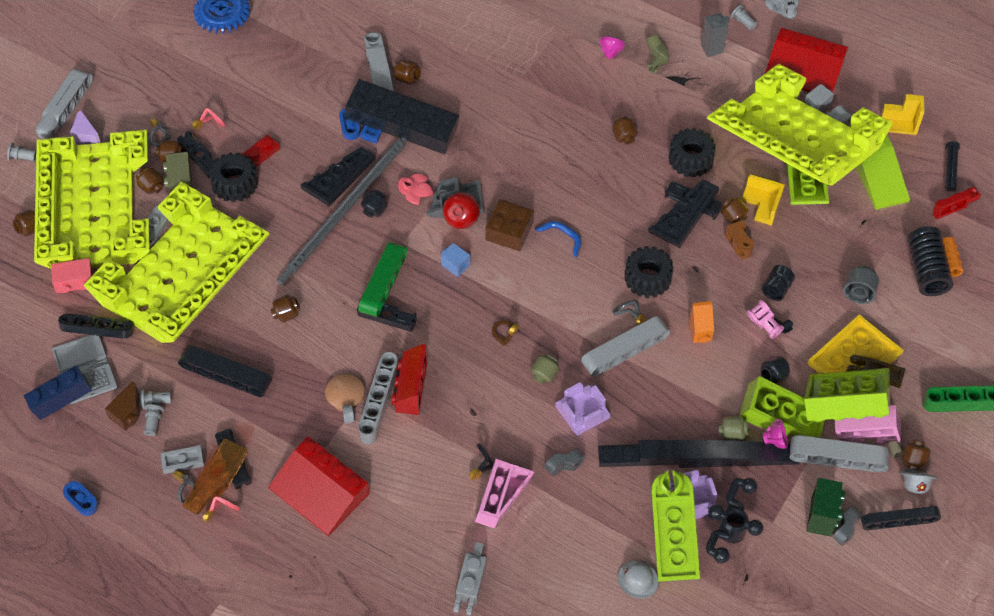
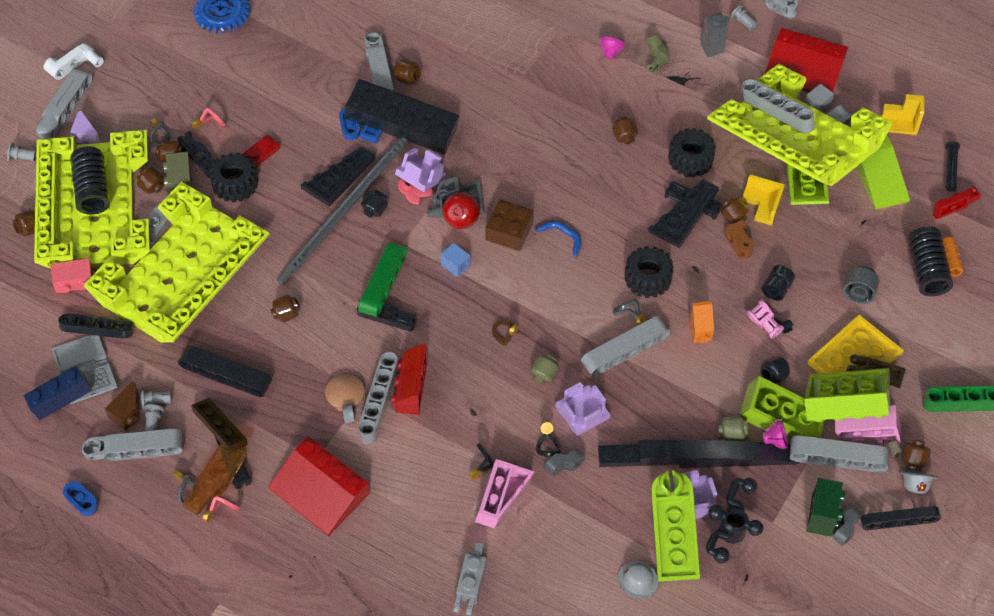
(73, 59): none -> white beam
(89, 180): none -> black piece
(134, 445): none -> light grey piece
(182, 459): light grey plate -> none
(219, 425): none -> dark brown plate
(421, 172): none -> lavender panel
(547, 428): none -> black piece
(778, 106): none -> light grey beam

